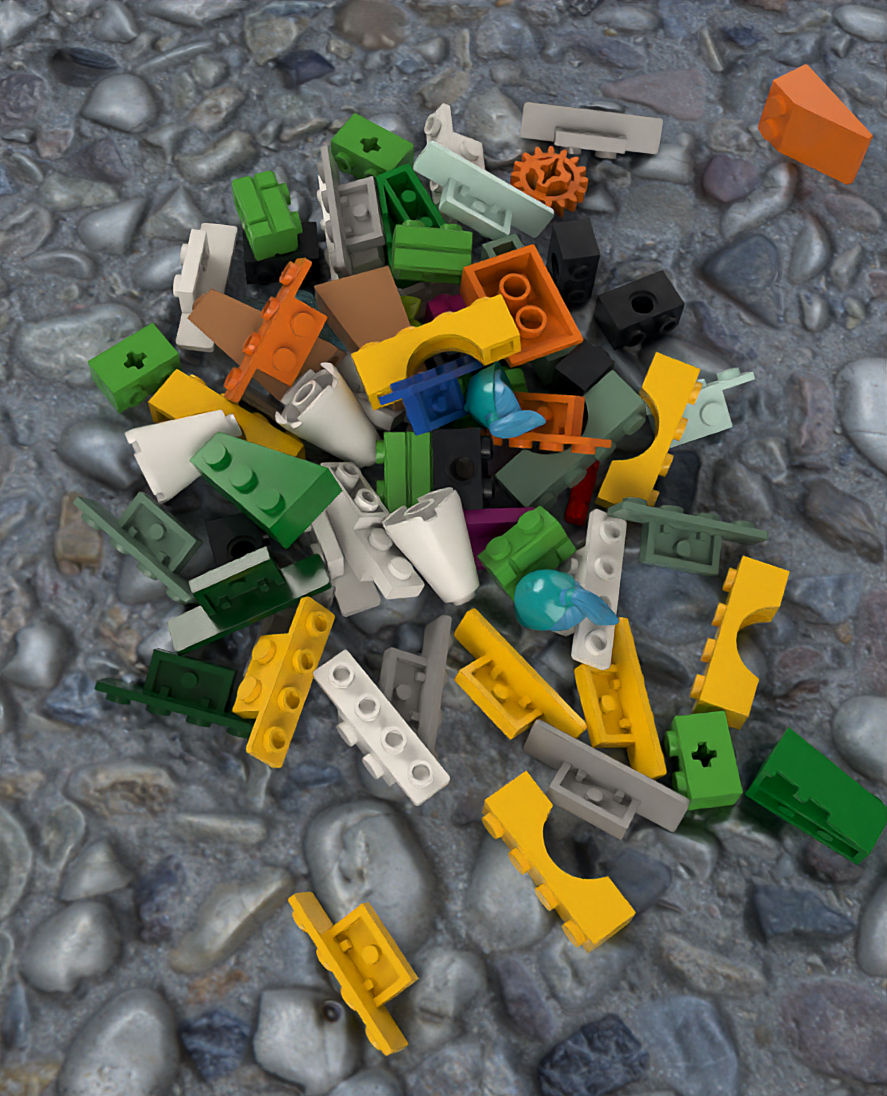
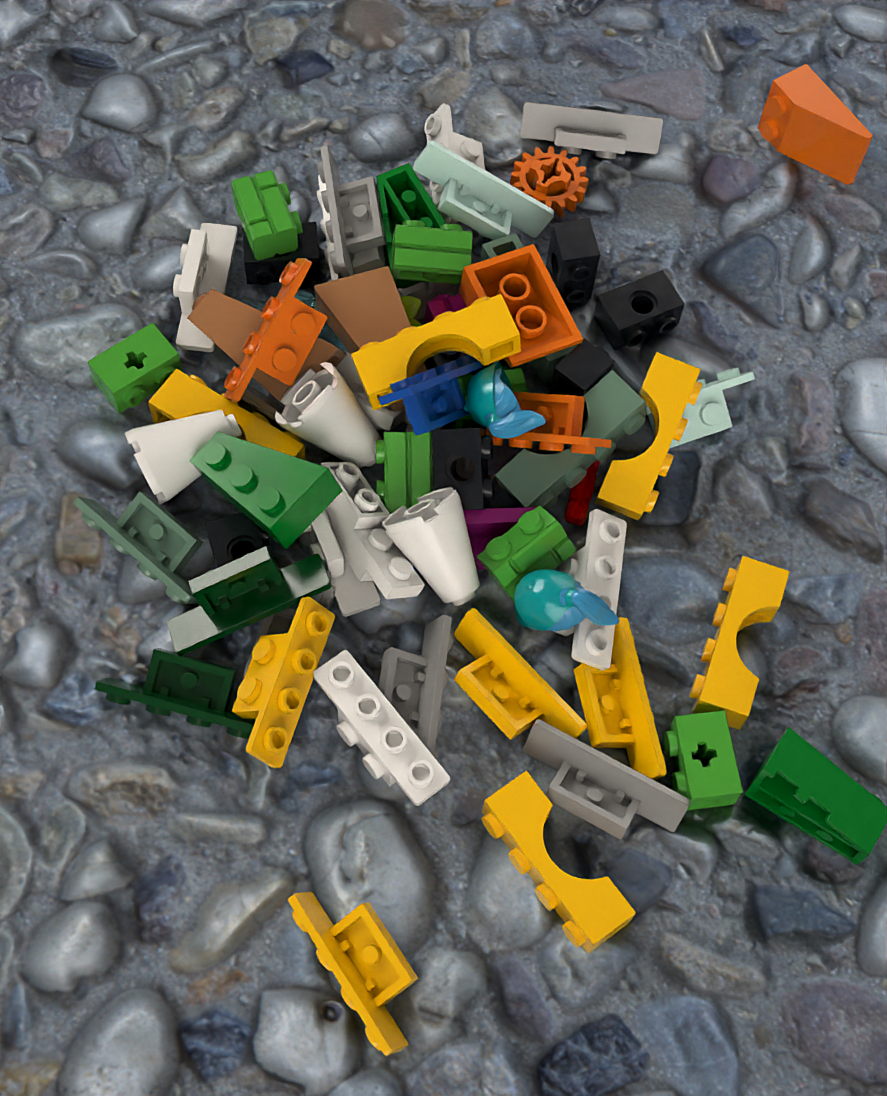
(369, 149): bright green brick -> none
(681, 539): sand green bracket -> none

